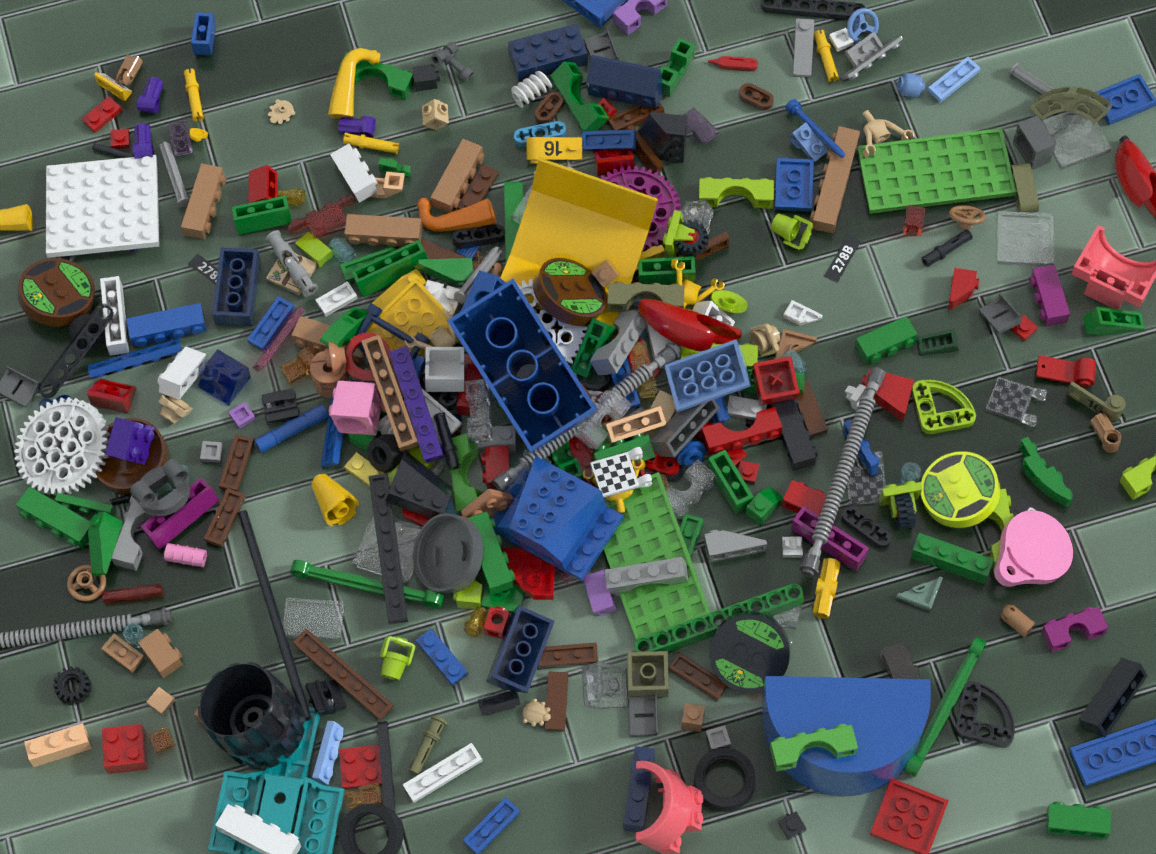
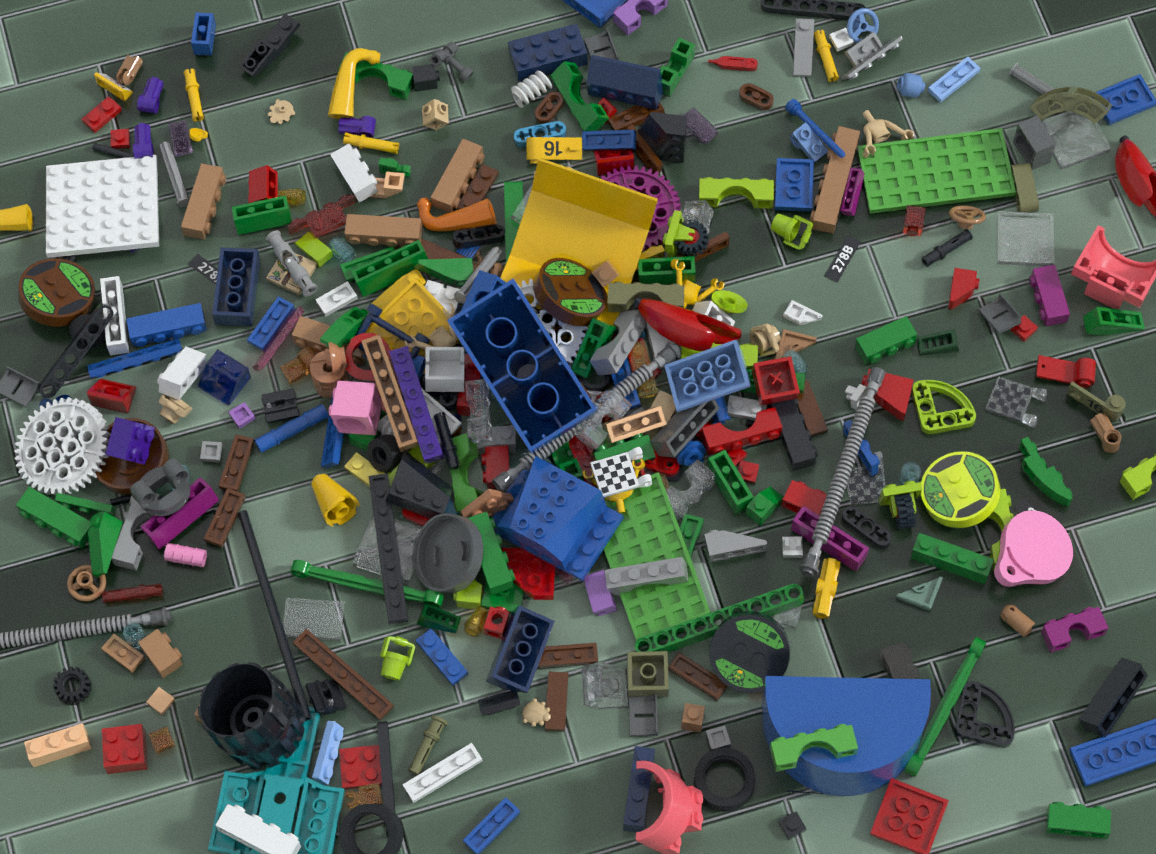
(271, 47): none -> black slope
(428, 619): none -> dark green slope
(852, 192): none -> magenta piece

